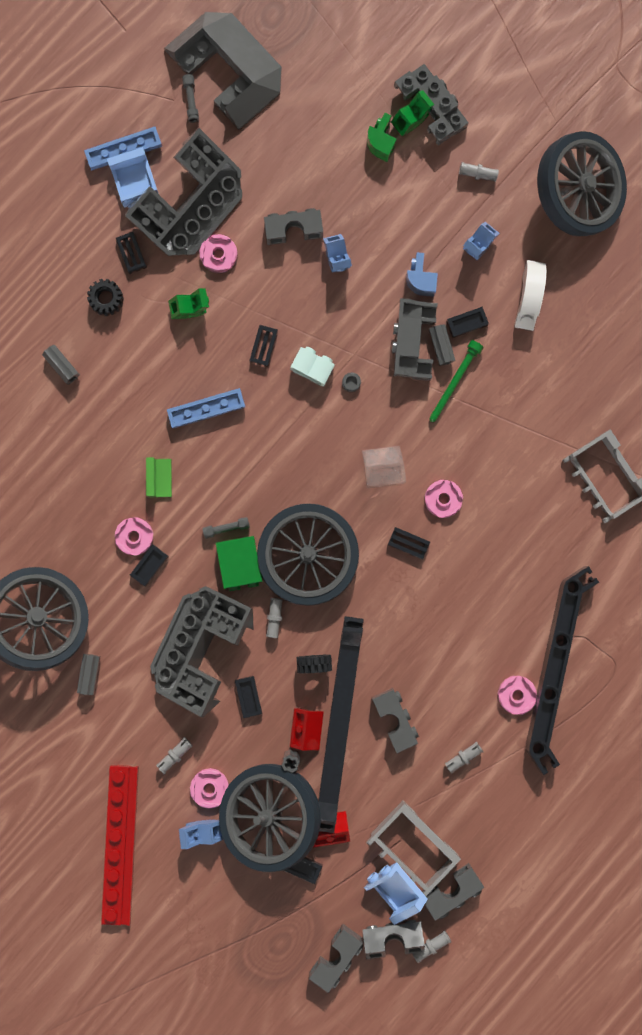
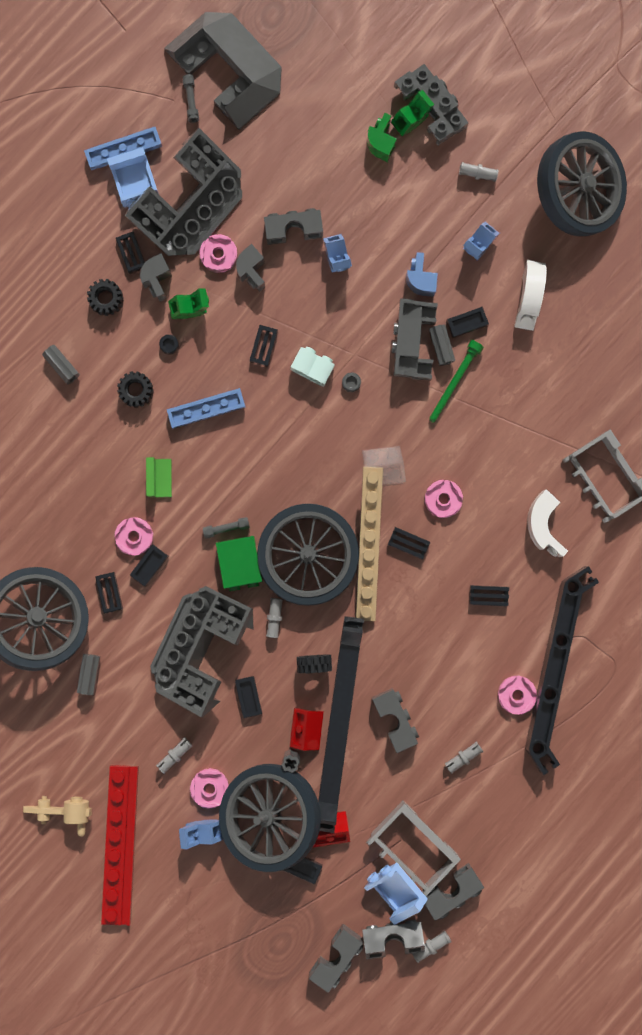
(74, 811): none -> tan piece
(109, 592): none -> black tile
(135, 378): none -> black tyre
(152, 272): none -> dark grey brick
(169, 344): none -> black tile
(246, 266): none -> dark grey brick
(369, 543): none -> tan plate
(505, 595): none -> black tile
(538, 524): none -> white arch

